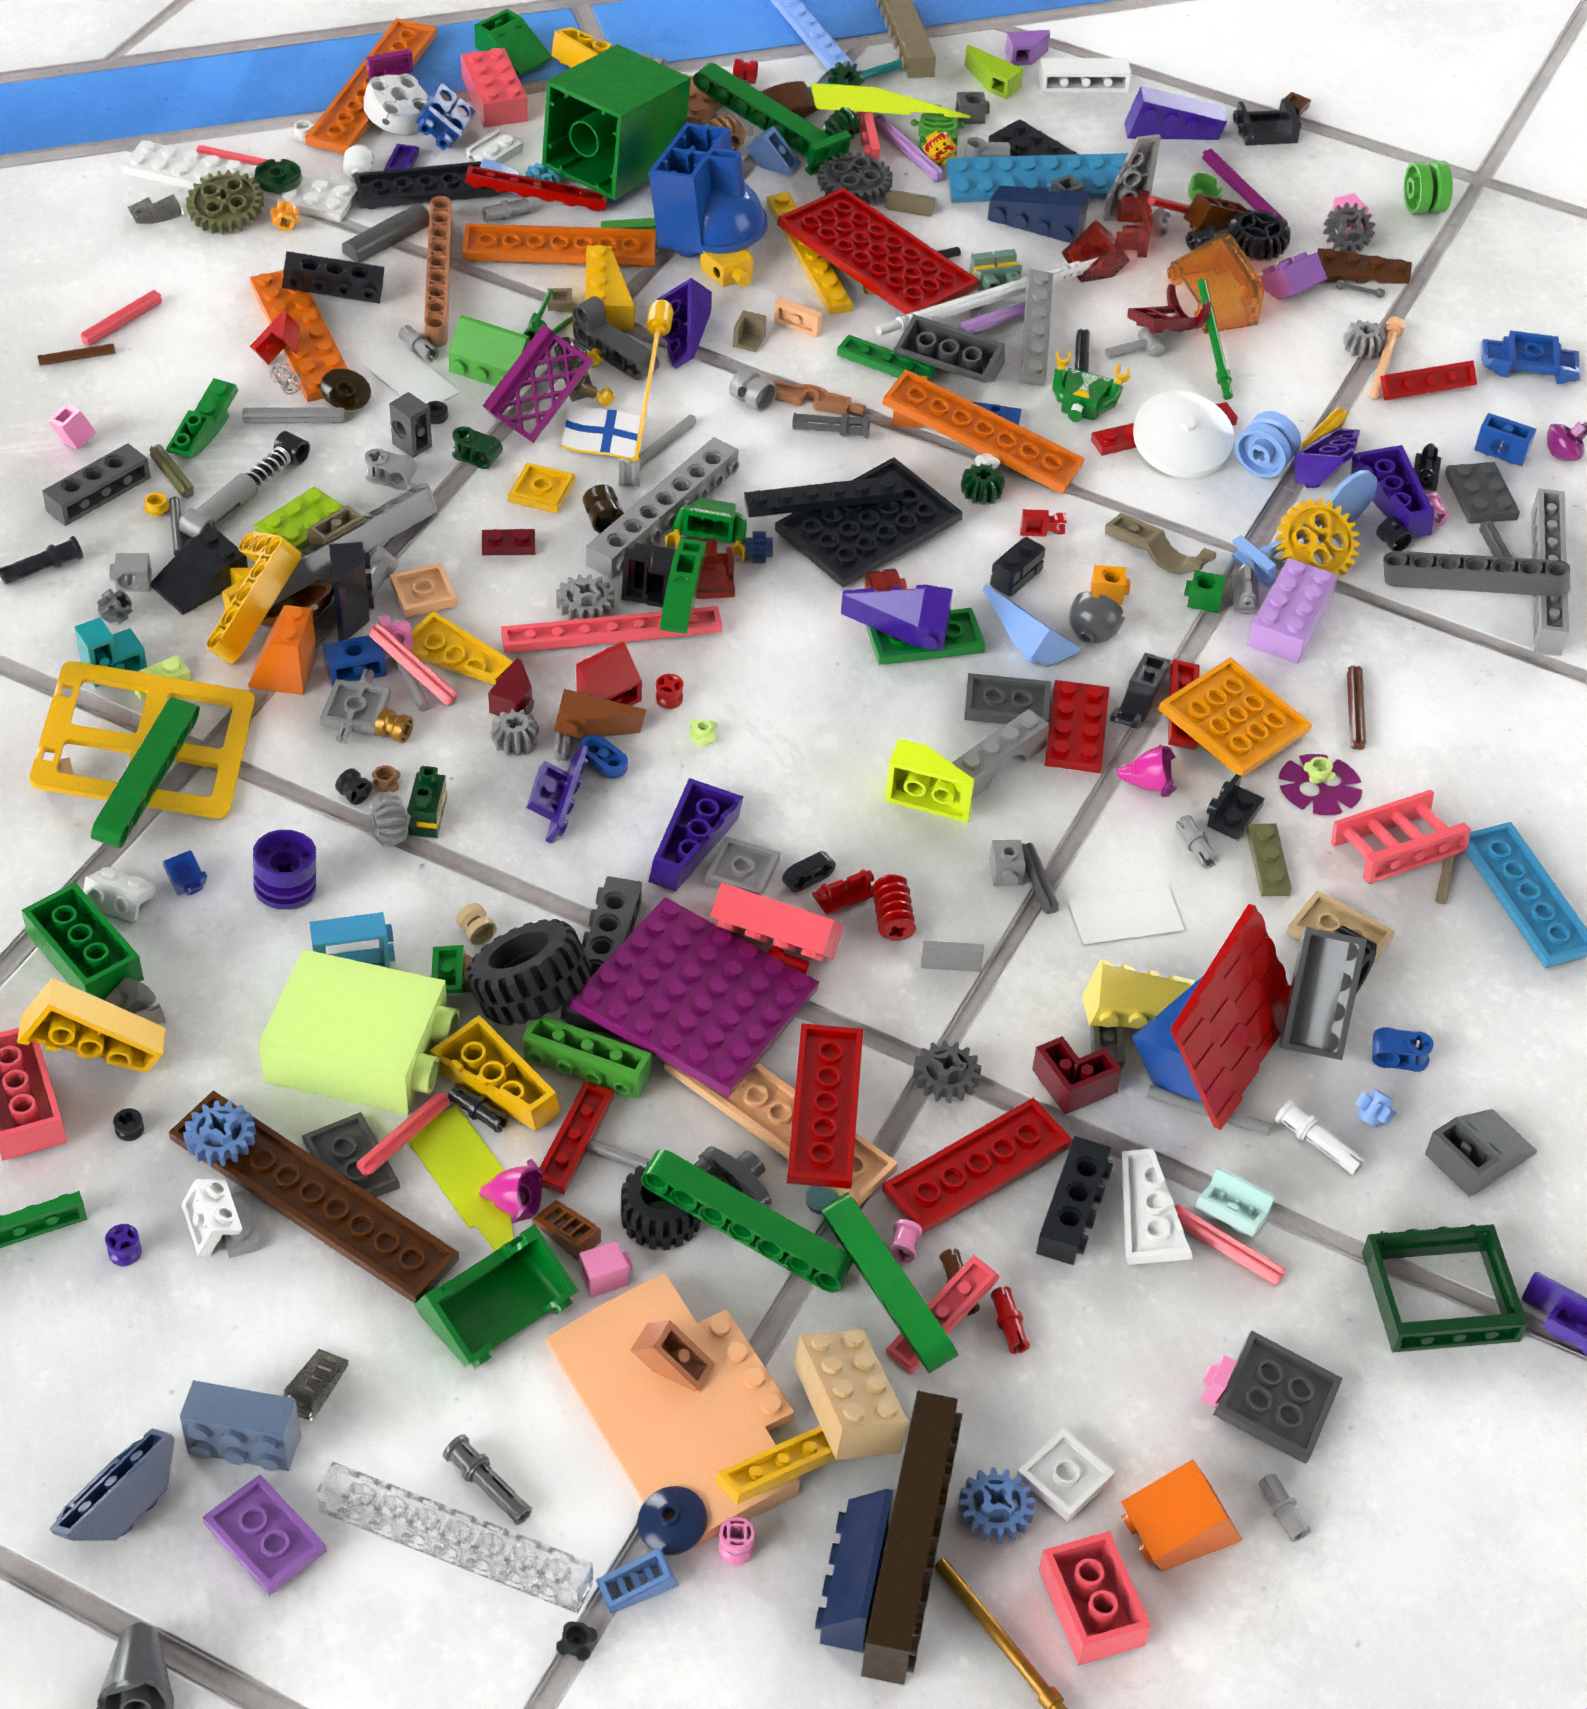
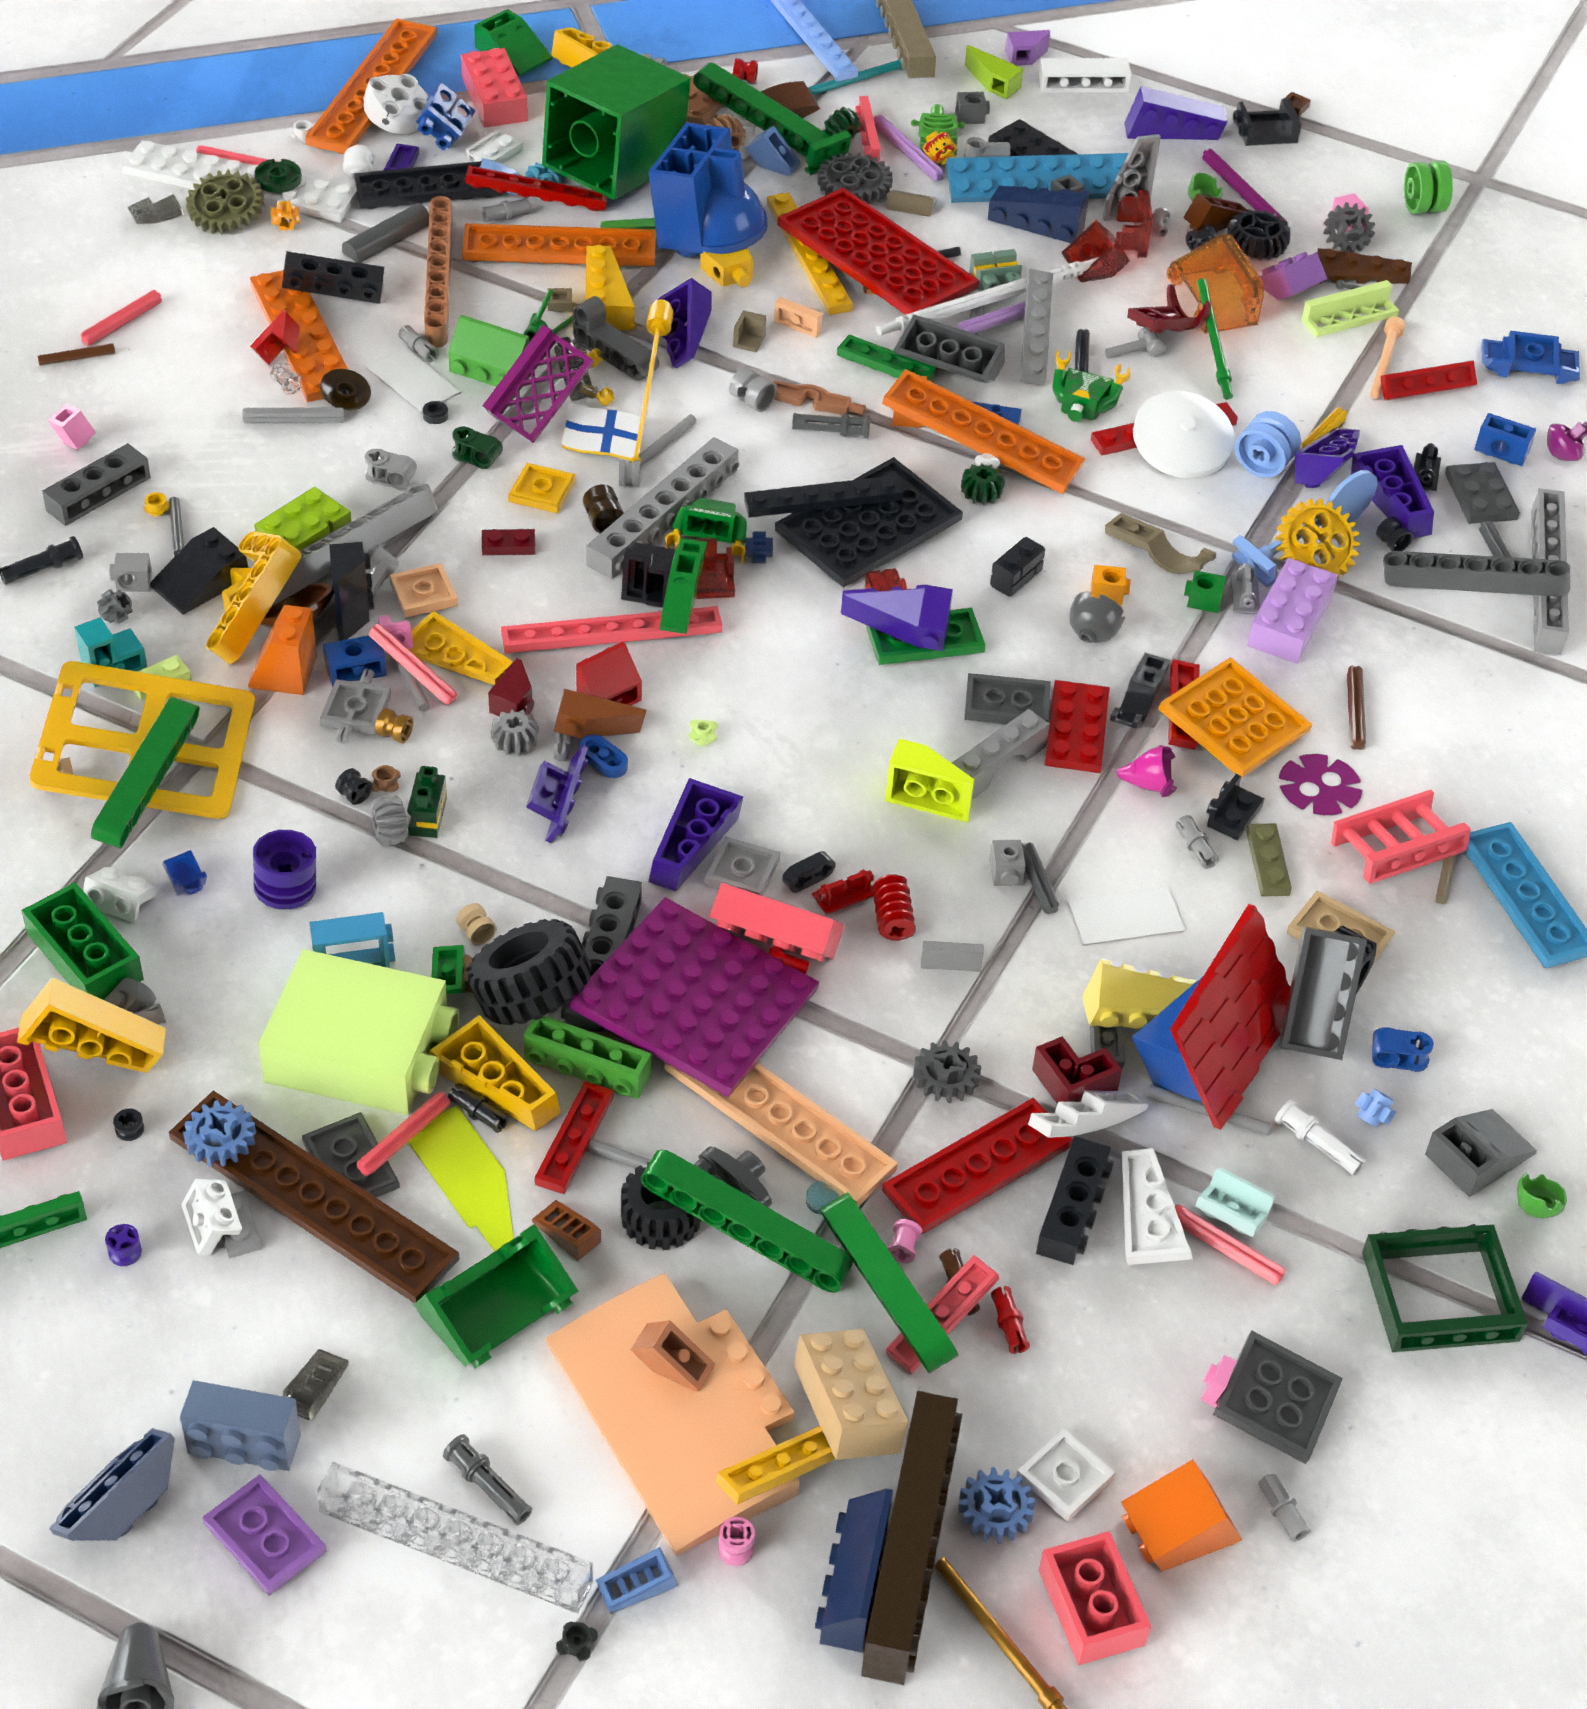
(171, 471): olive axle -> none
(205, 422): green slope -> none
(286, 450): piece -> none
(334, 526): dark tan slope -> none
(390, 63): magenta plate -> none
(410, 424): dark grey brick -> none
(516, 1191): hat -> none
(585, 597): light grey gear -> none
(604, 1268): bright pink brick -> none
(669, 691): red wheel -> none
(679, 1533): dark blue dish -> none
(825, 1106): red plate -> none
(845, 70): dark green gear -> none
(873, 100): neon yellow sticker -> none
(1029, 633): light blue wedge -> none
(1039, 522): red plate -> none
(1092, 1114): none -> white slope
(1168, 204): red bar -> none
(1319, 770): yellowish green plate -> none
(1345, 305): none -> yellowish green fence
(1364, 339): light grey gear -> none
(1441, 512): bright pink bush -> none
(1540, 1196): none -> bright green hair

